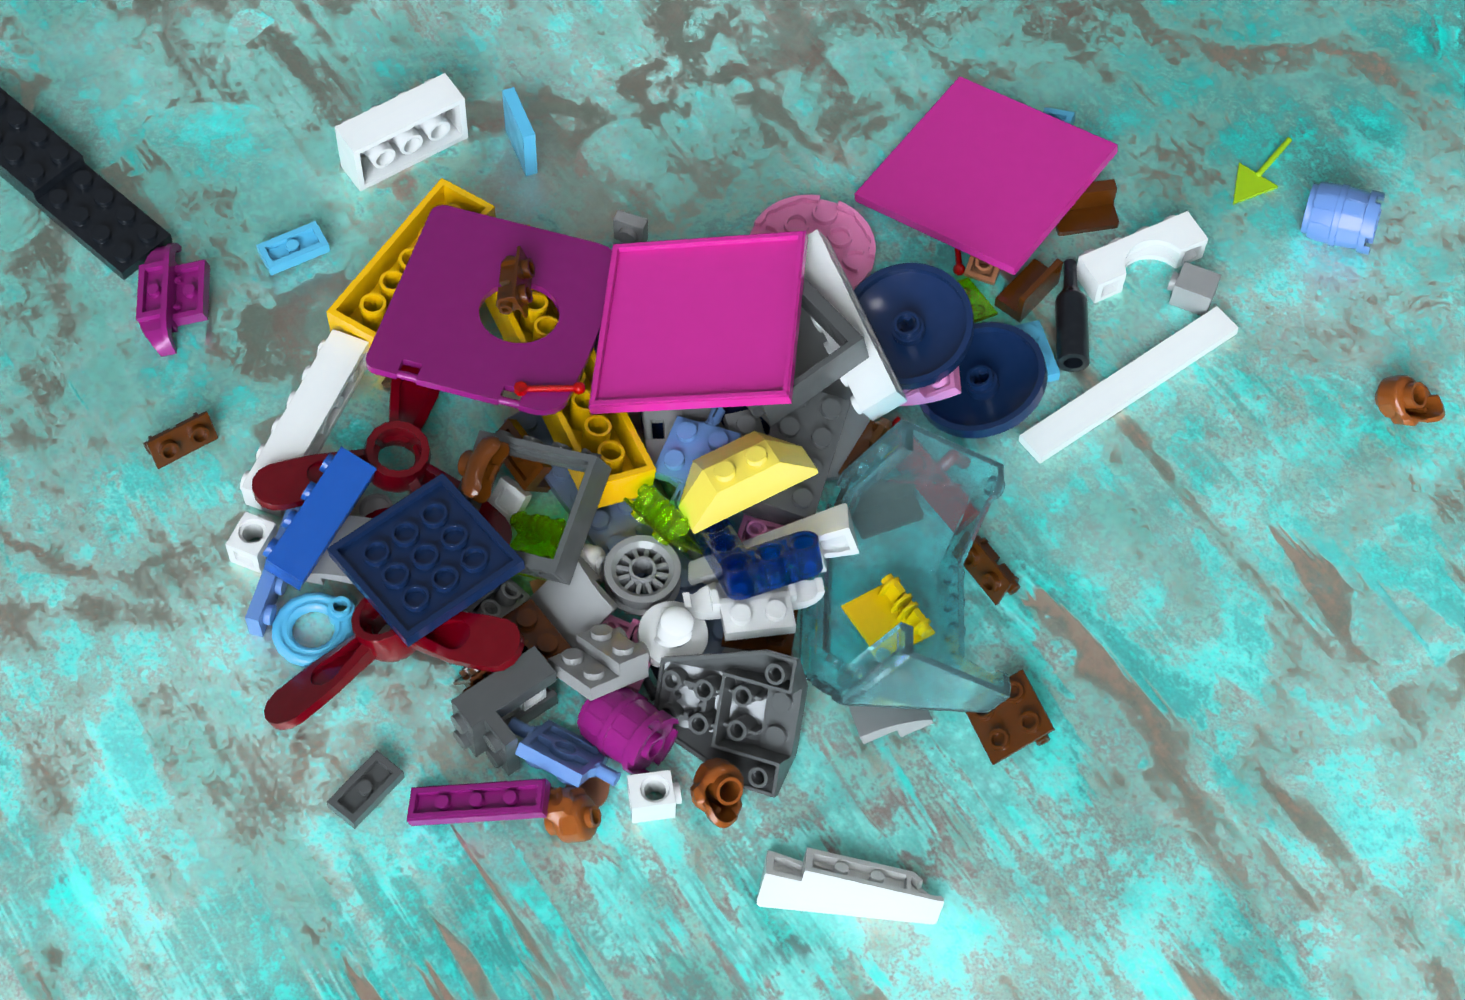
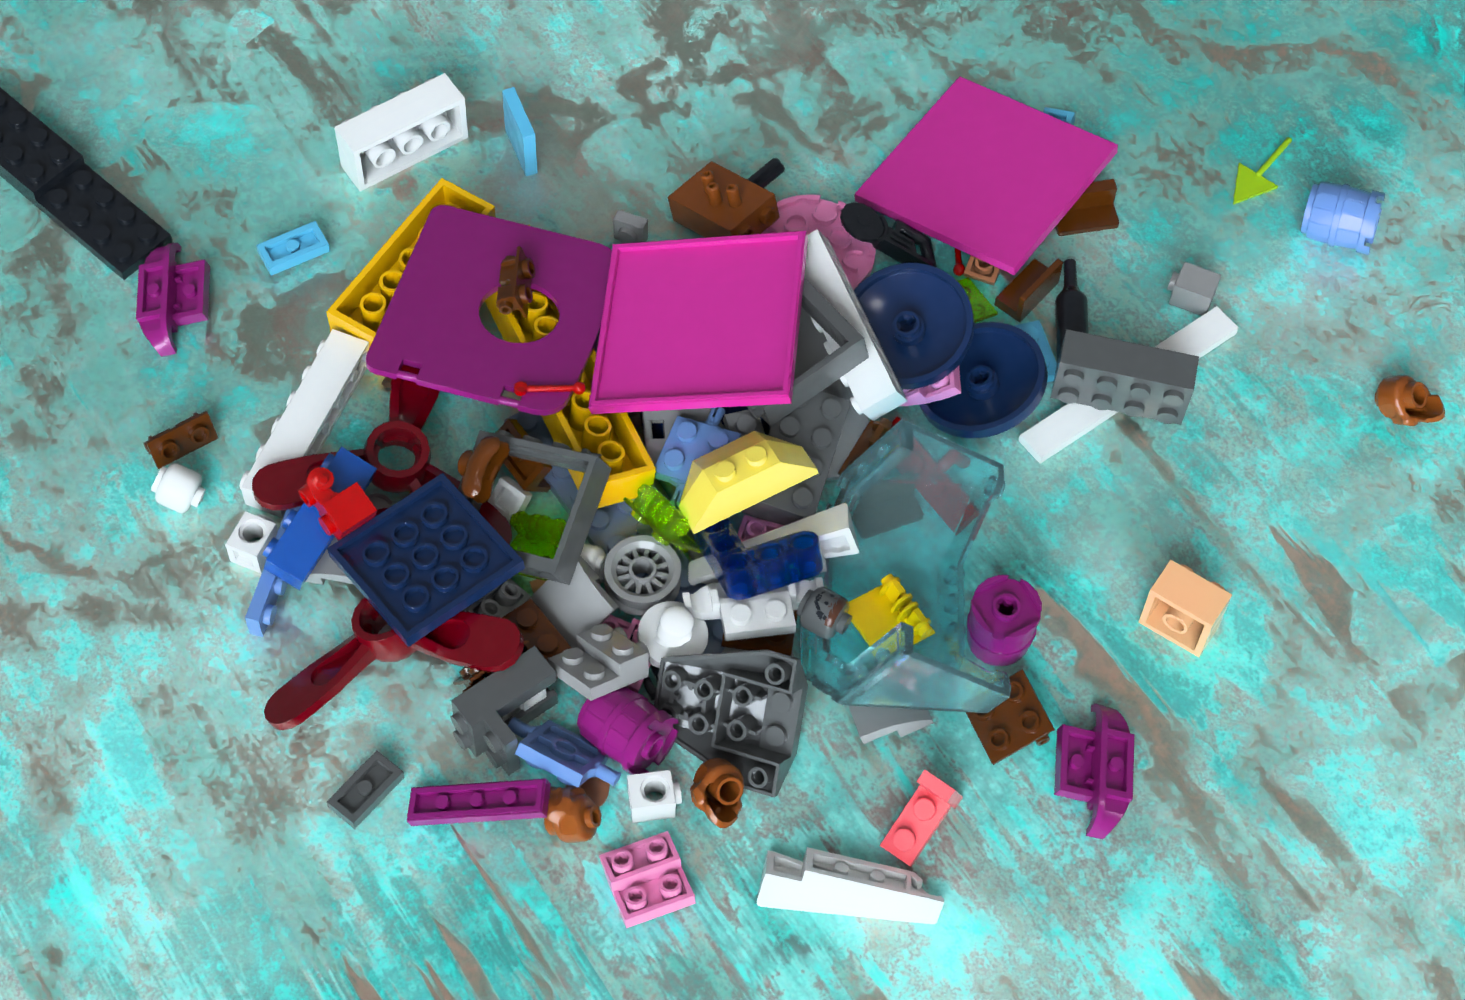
(178, 488): none -> white head
(311, 602): medium azure piece -> none
(340, 511): none -> red brick
(647, 879): none -> bright pink slope
(726, 204): none -> dark orange piece
(824, 613): none -> dark grey head
(895, 242): none -> black piece
(920, 818): none -> coral bracket
(990, 576): reddish brown hinge -> none
(1003, 620): none -> magenta piece
(1097, 768): none -> magenta plate
(1124, 377): none -> dark grey brick
(1170, 241): white arch -> none
(1185, 607): none -> light nougat brick

